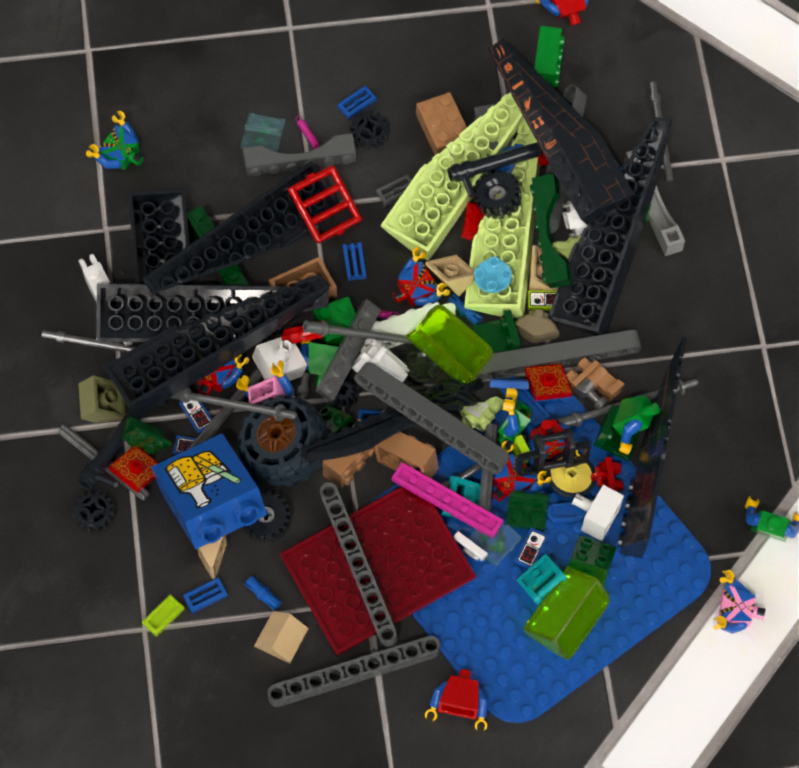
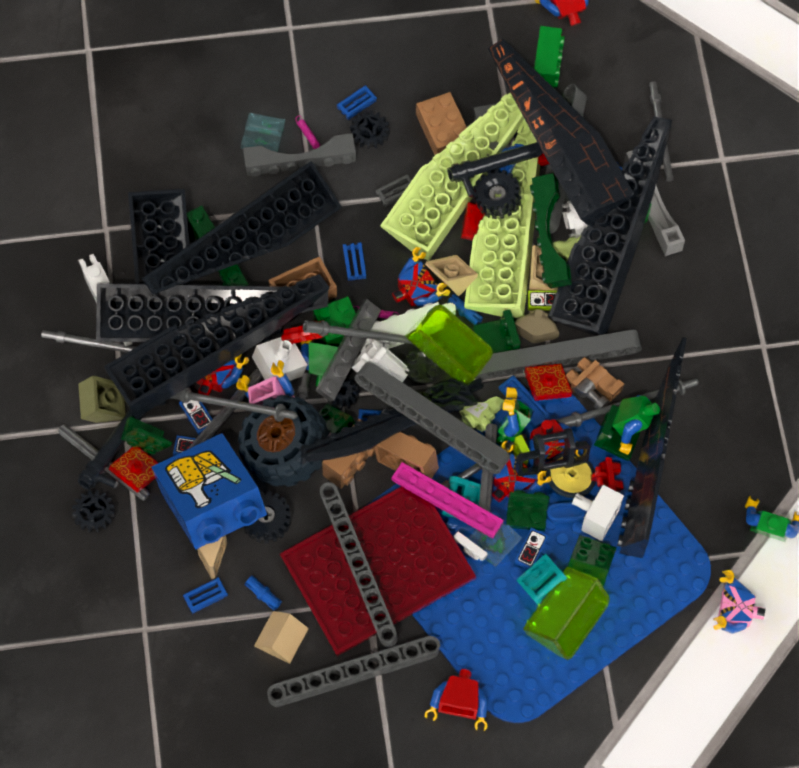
(119, 147): torso -> none
(163, 615): lime tile -> none
(302, 205): red bar -> none
(493, 275): medium azure dish -> none
(509, 383): blue tile -> none

